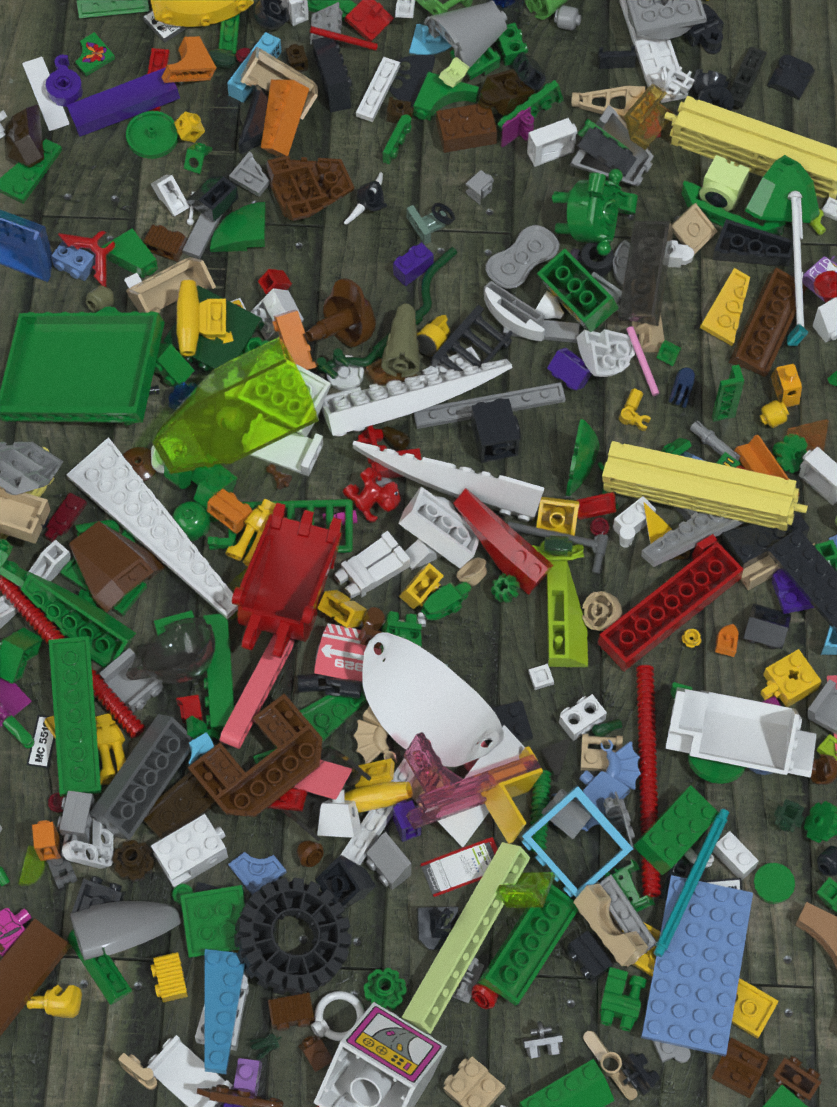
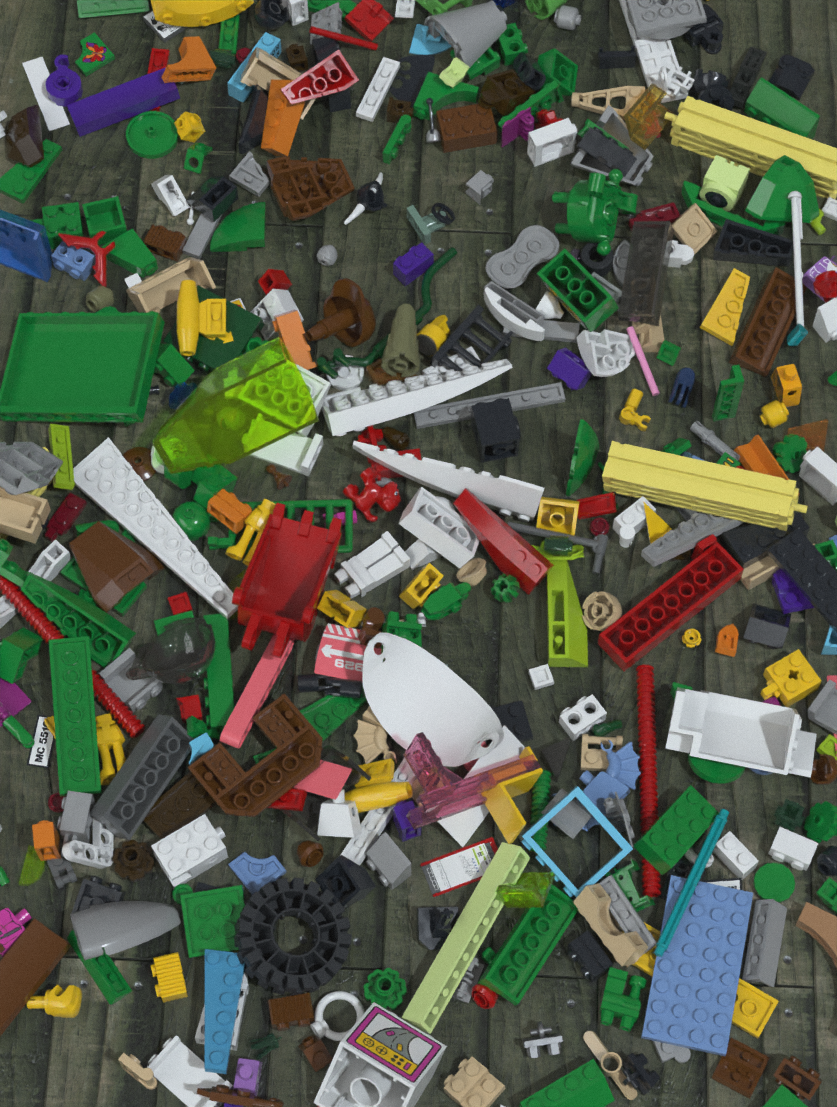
(61, 219): none -> green brick
(61, 447): none -> lime plate
(105, 216): none -> green piece
(180, 603): none -> red tile
(325, 78): none -> red wedge
(327, 255): none -> light grey piece
(432, 135): none -> hinge
(488, 955): none -> green hand
(546, 118): none -> red hips
(559, 68): none -> green slope
(661, 213): none -> dark red hinge
(765, 942): none -> light grey panel
(780, 110): none -> green slope
(792, 849): none -> white brick

